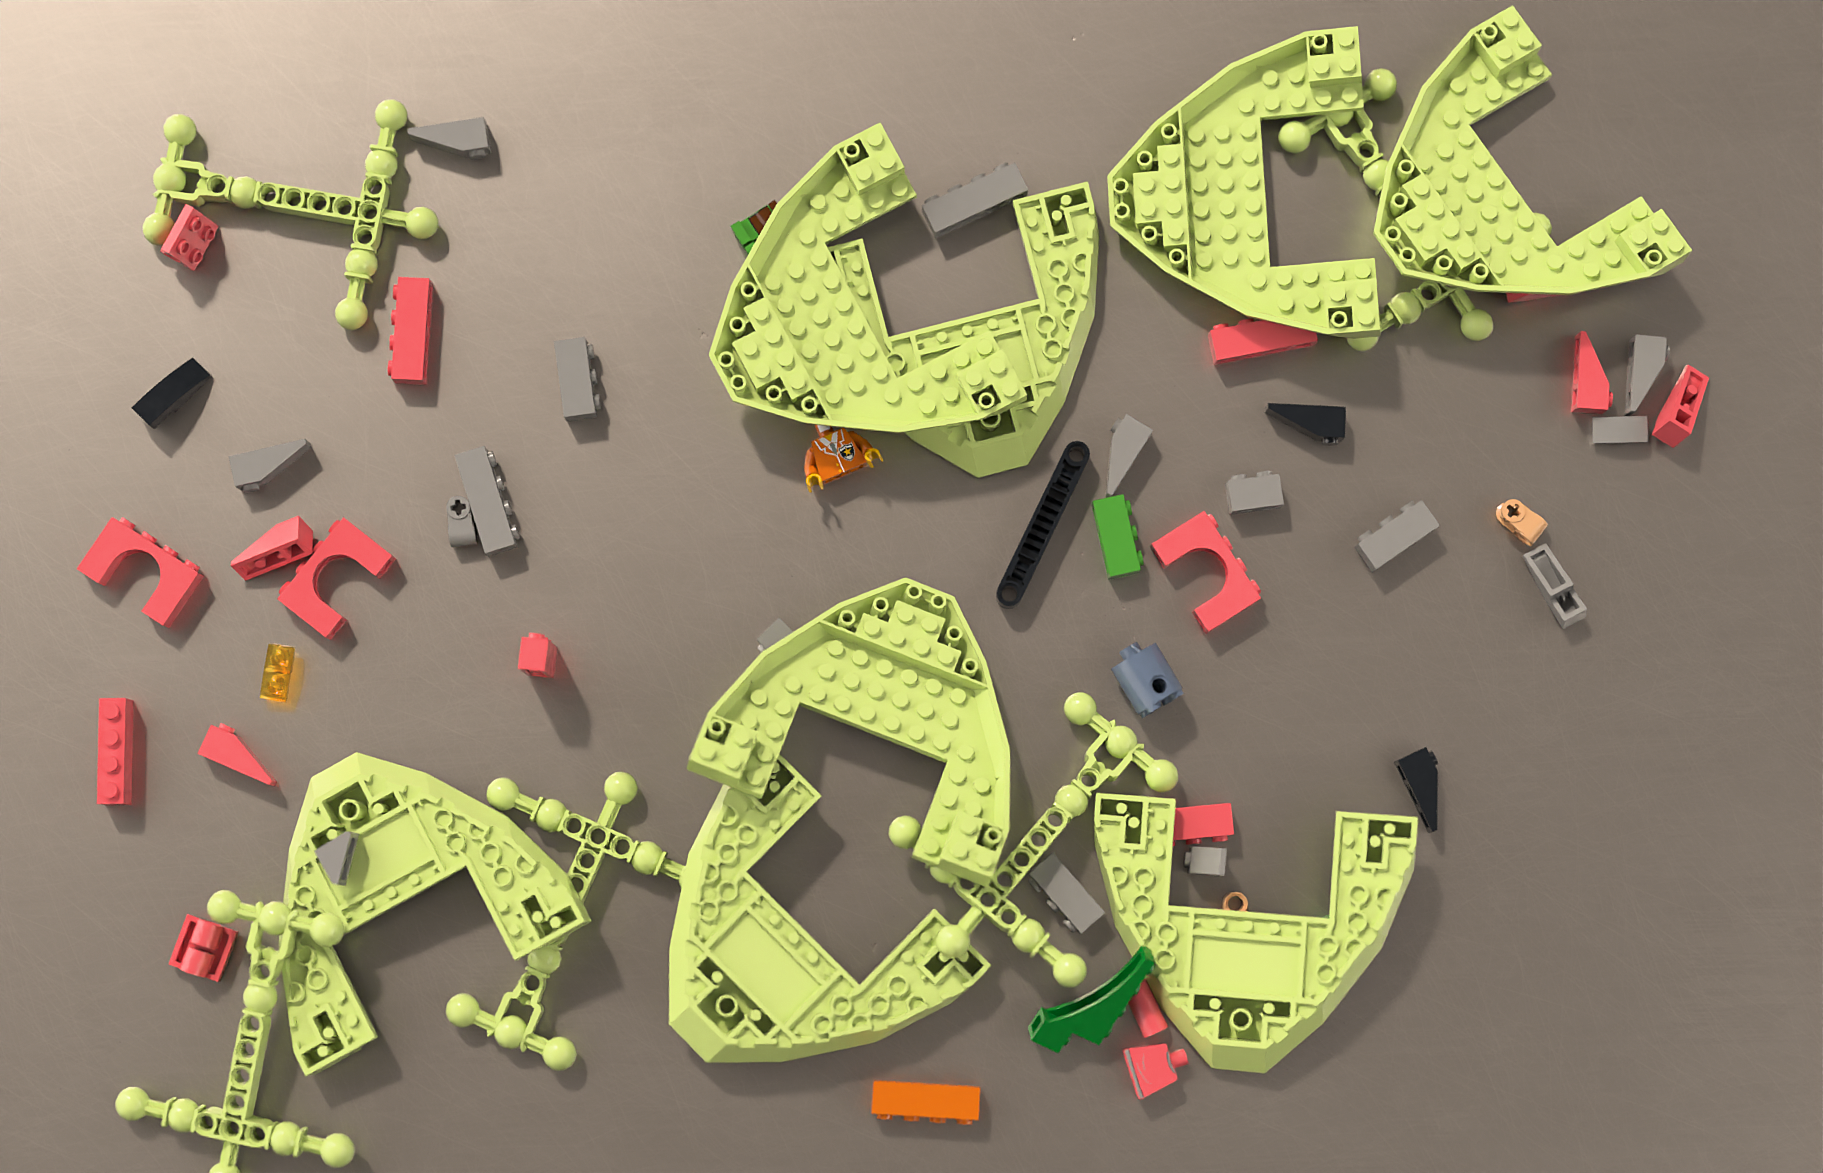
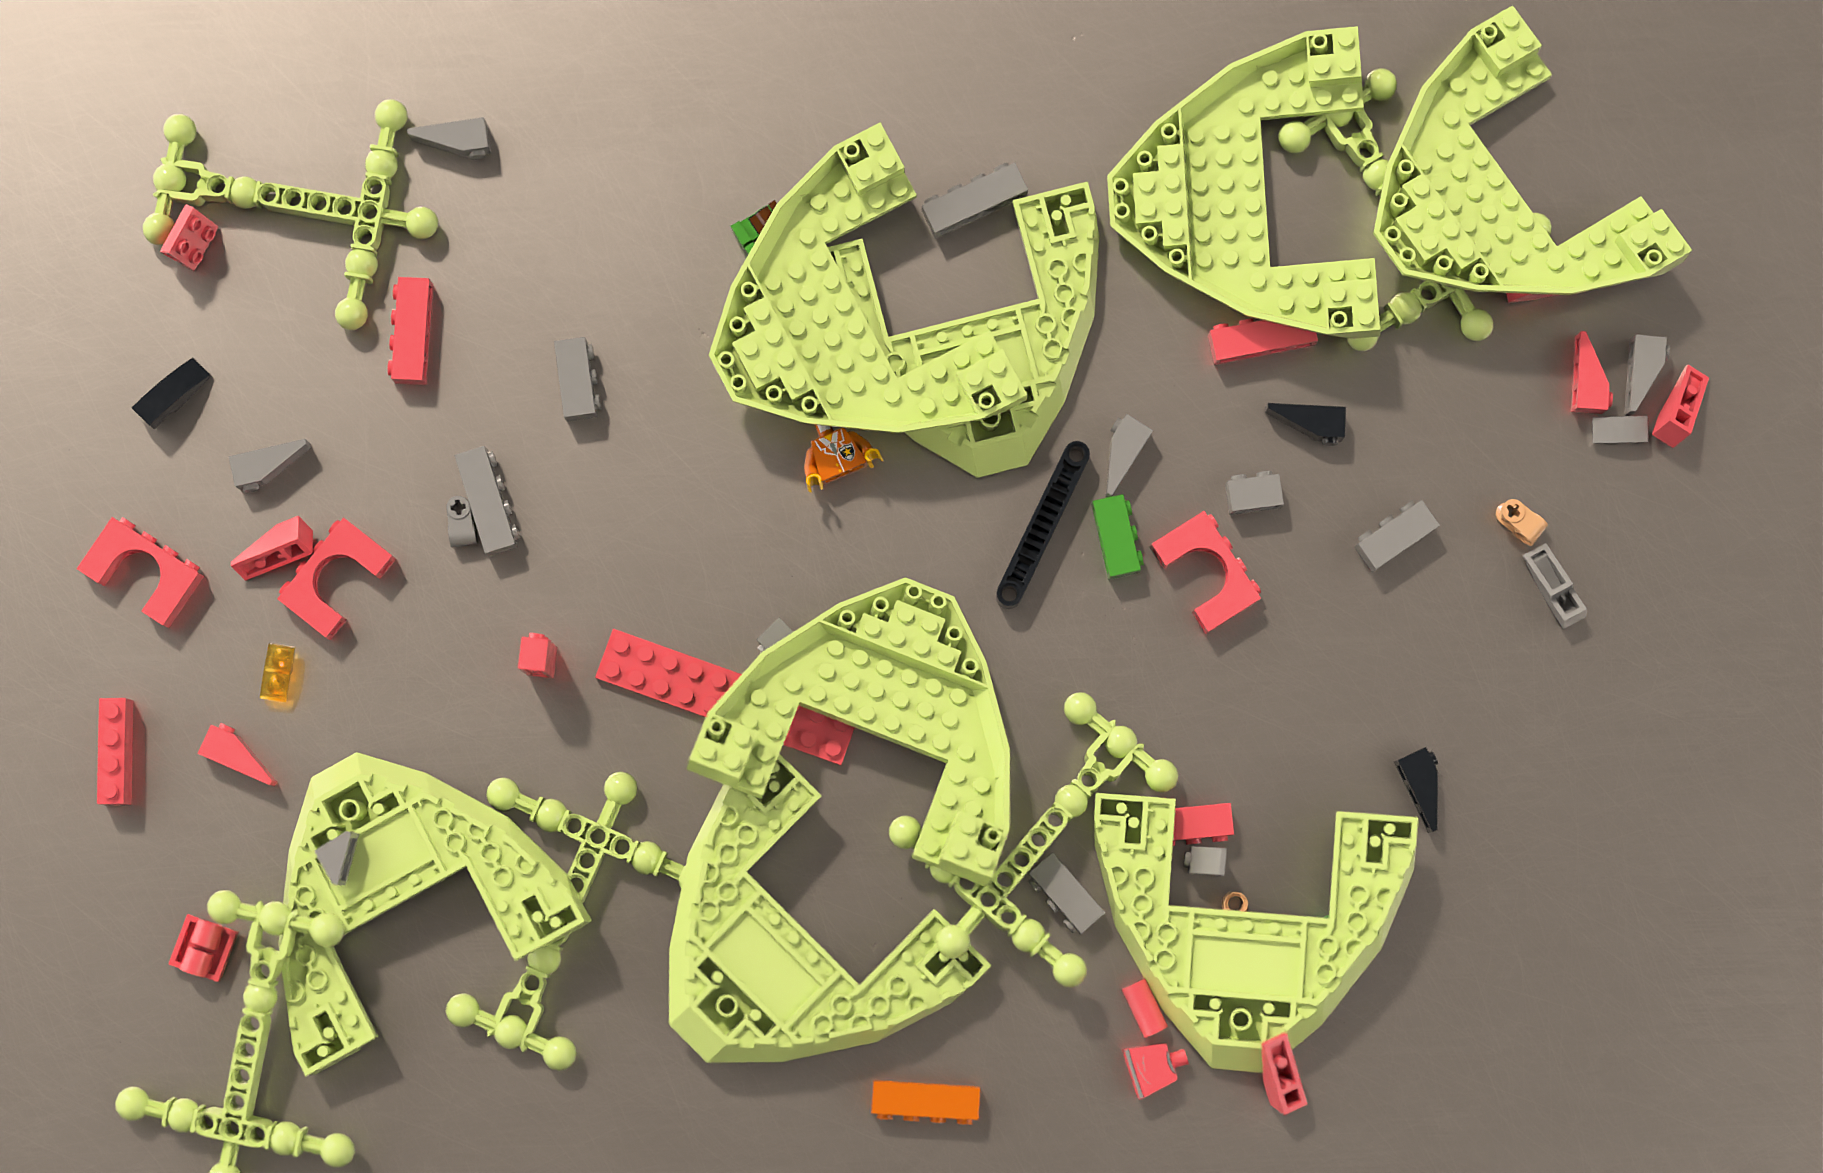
(700, 685): none -> coral plate
(1094, 1012): green arch -> none
(1146, 678): sand blue cylinder -> none
(1281, 1075): none -> coral slope

